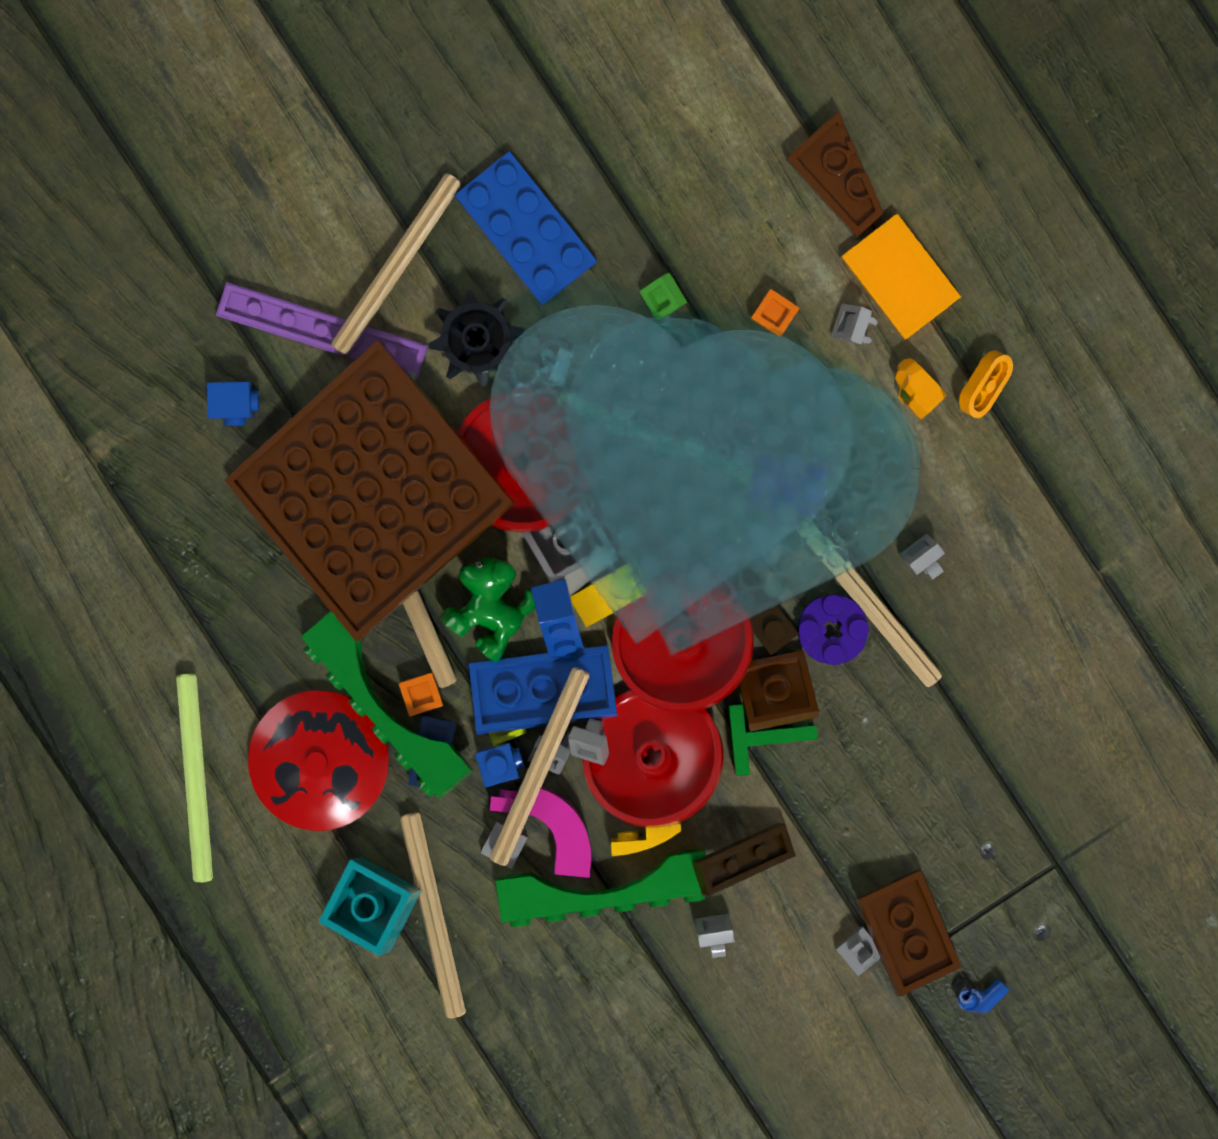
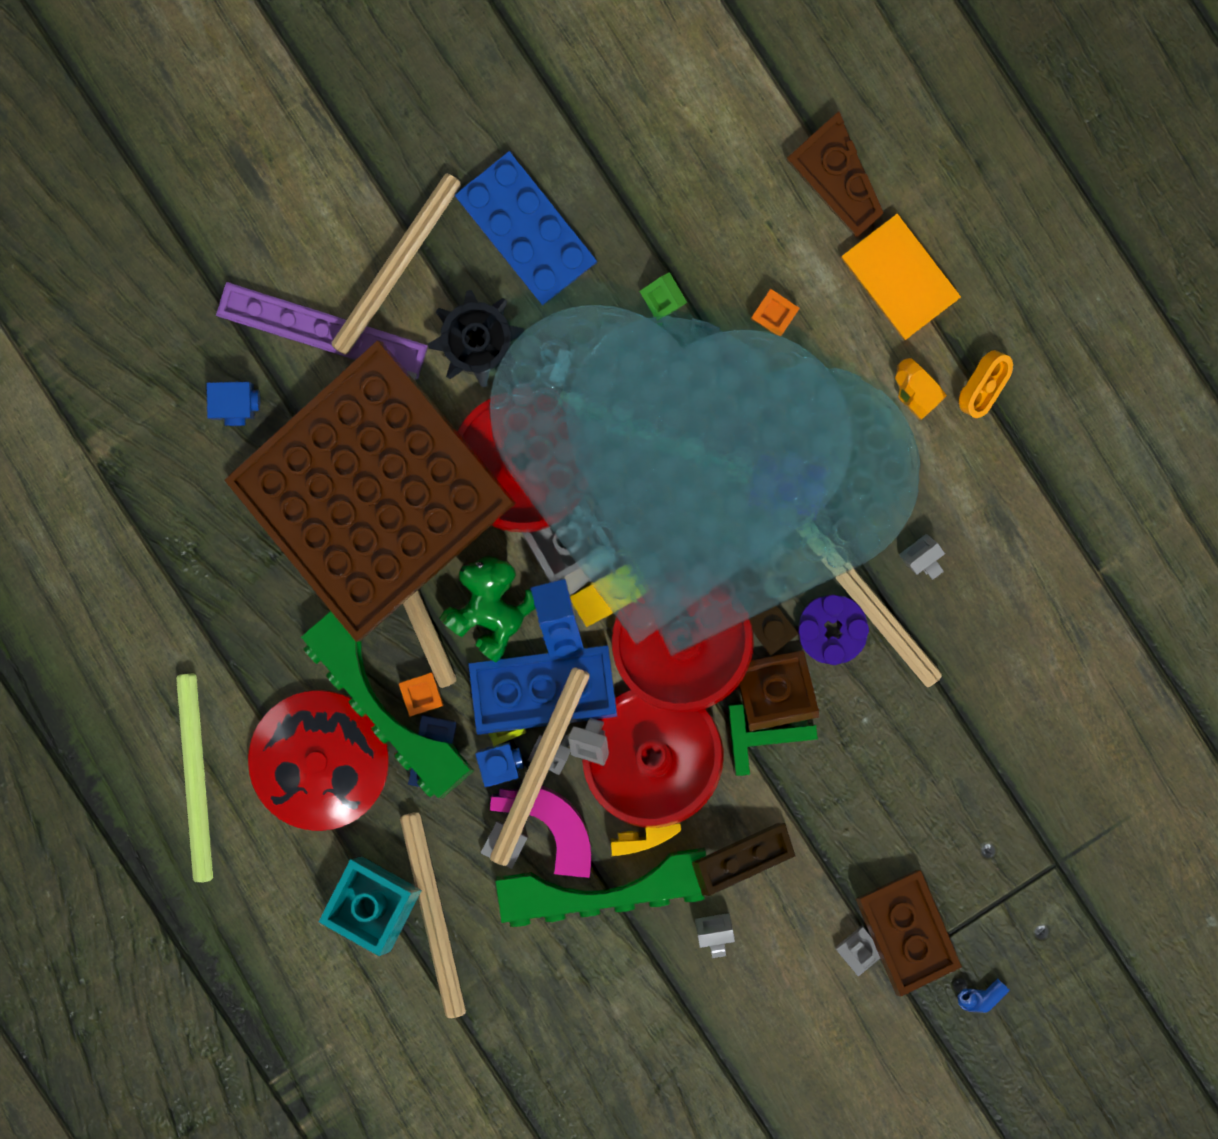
(852, 324): light grey tile -> none

